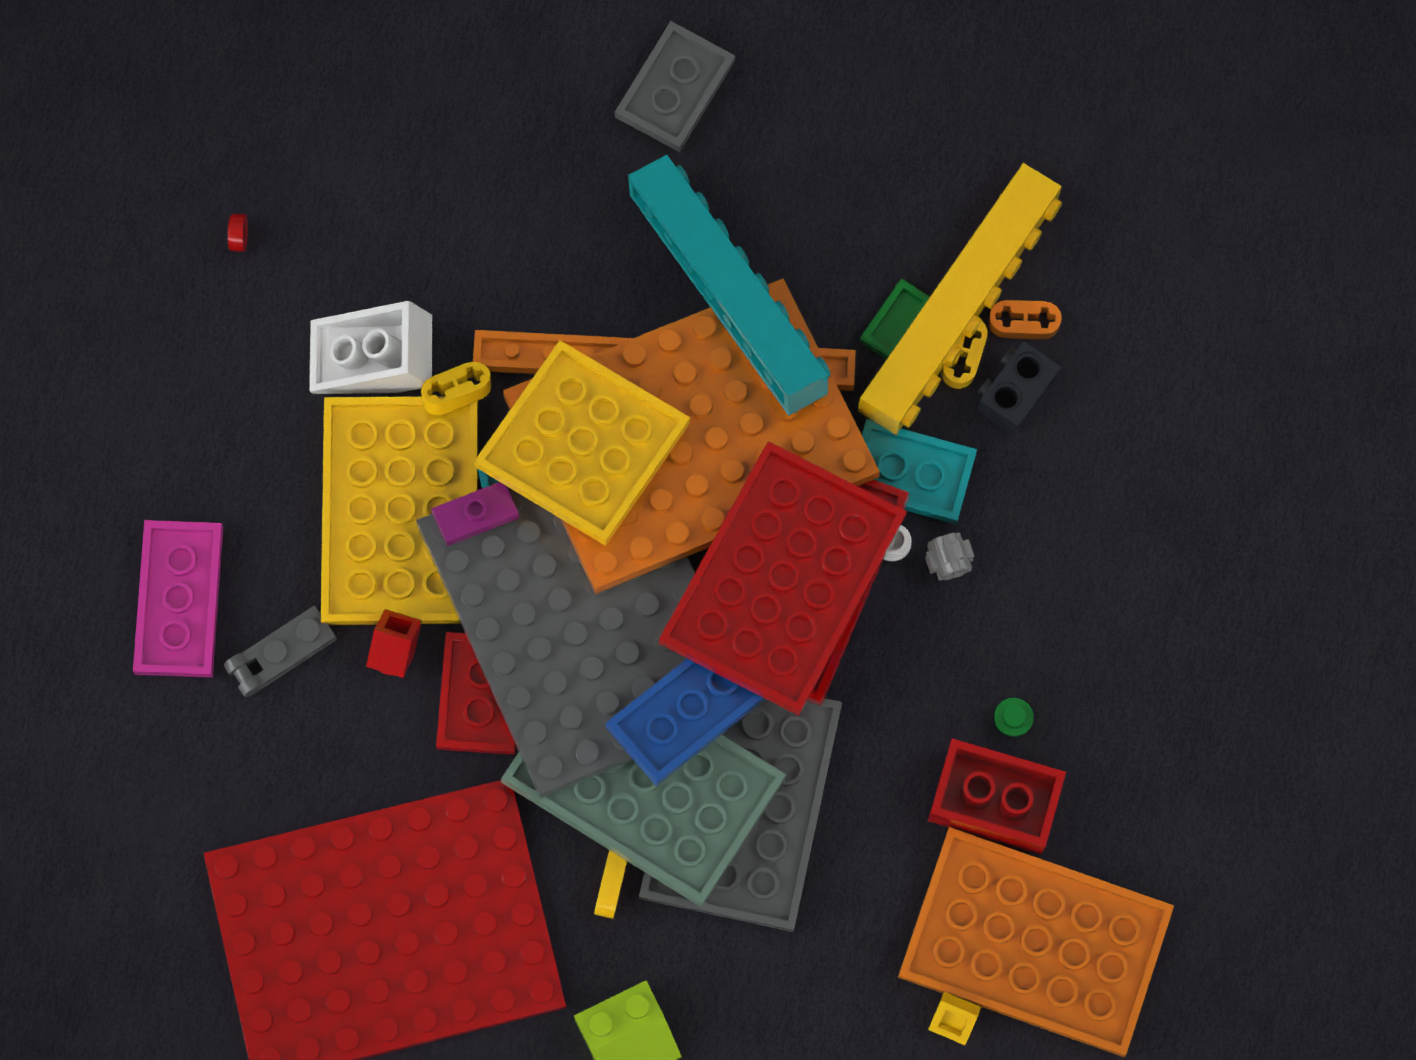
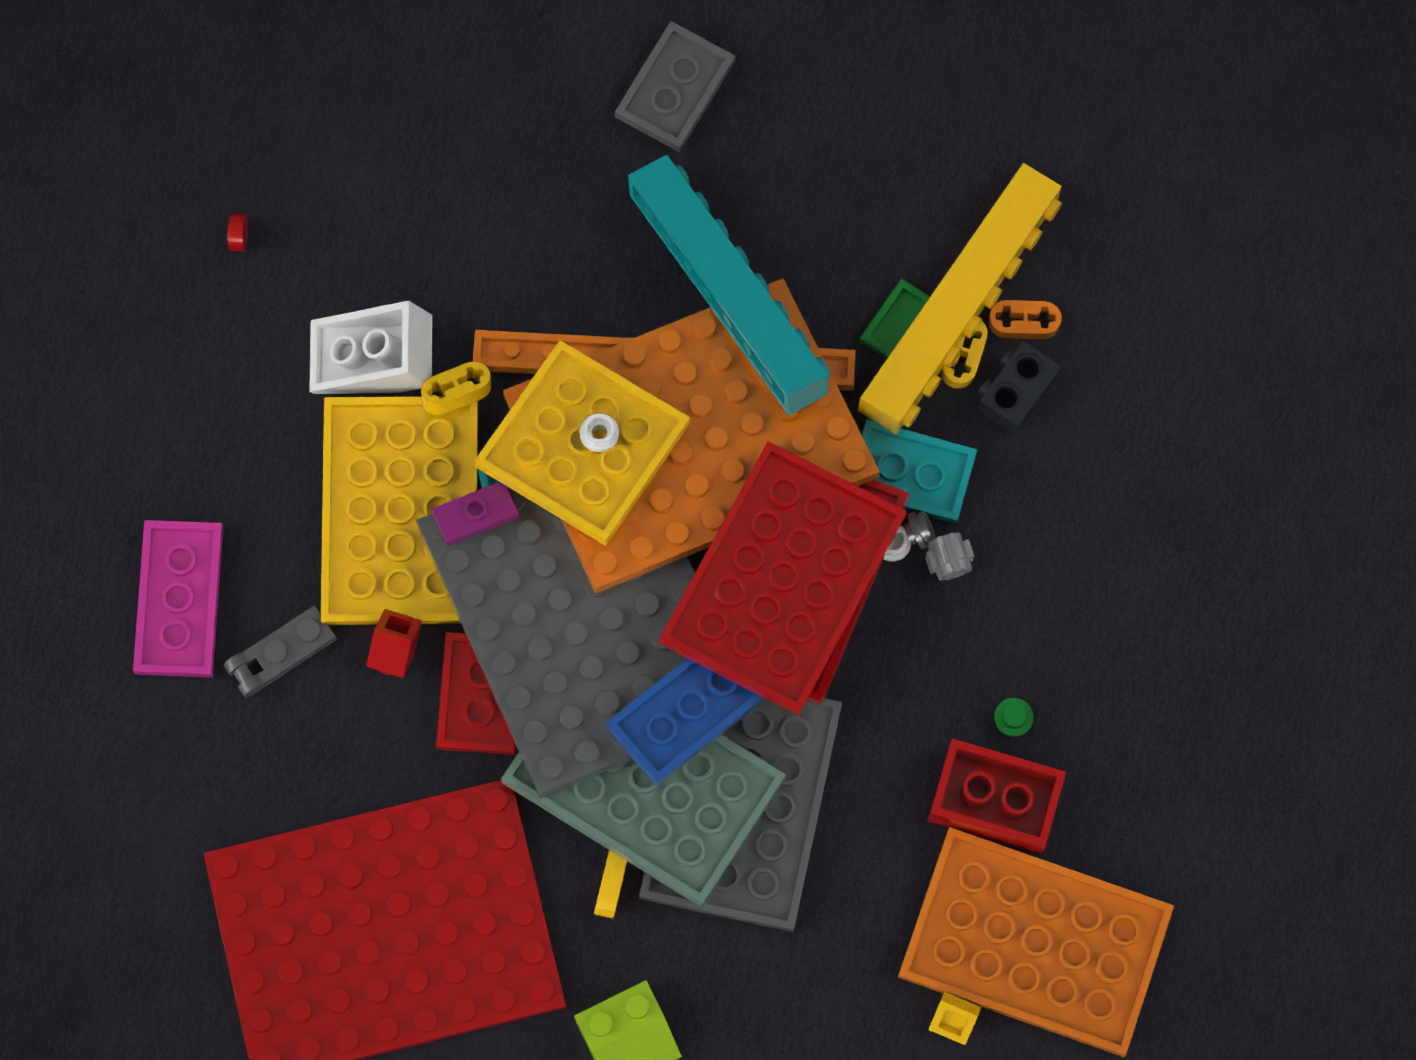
(599, 422): none -> white plate
(919, 529): none -> flat silver plate

